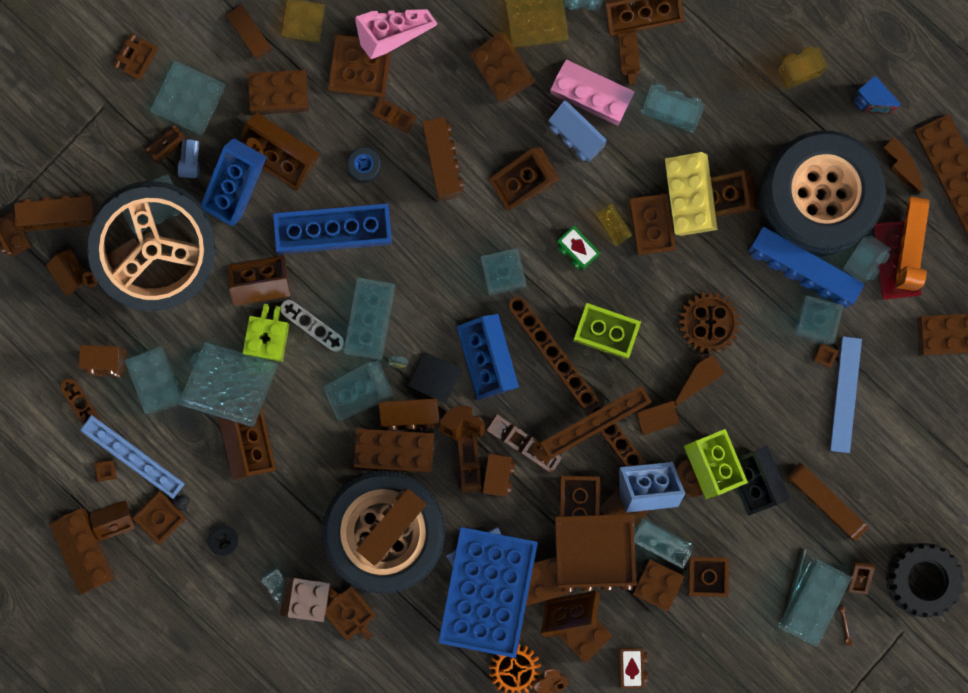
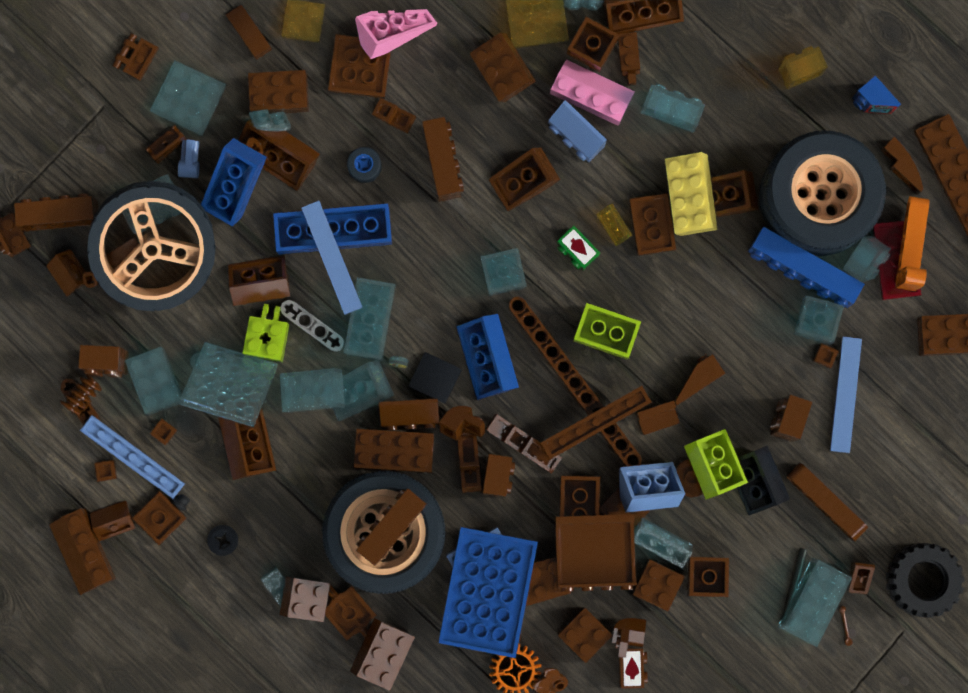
(81, 394): none -> reddish brown piece
(163, 432): none -> reddish brown plate
(270, 122): none -> clear light blue slope
(312, 390): none -> clear light blue brick
(332, 257): none -> medium blue tile
(382, 654): none -> brick
(570, 613): reddish brown plate -> none
(592, 44): none -> reddish brown brick
(628, 632): none -> reddish brown brick
(727, 323): reddish brown gear -> none
(790, 418): none -> reddish brown brick

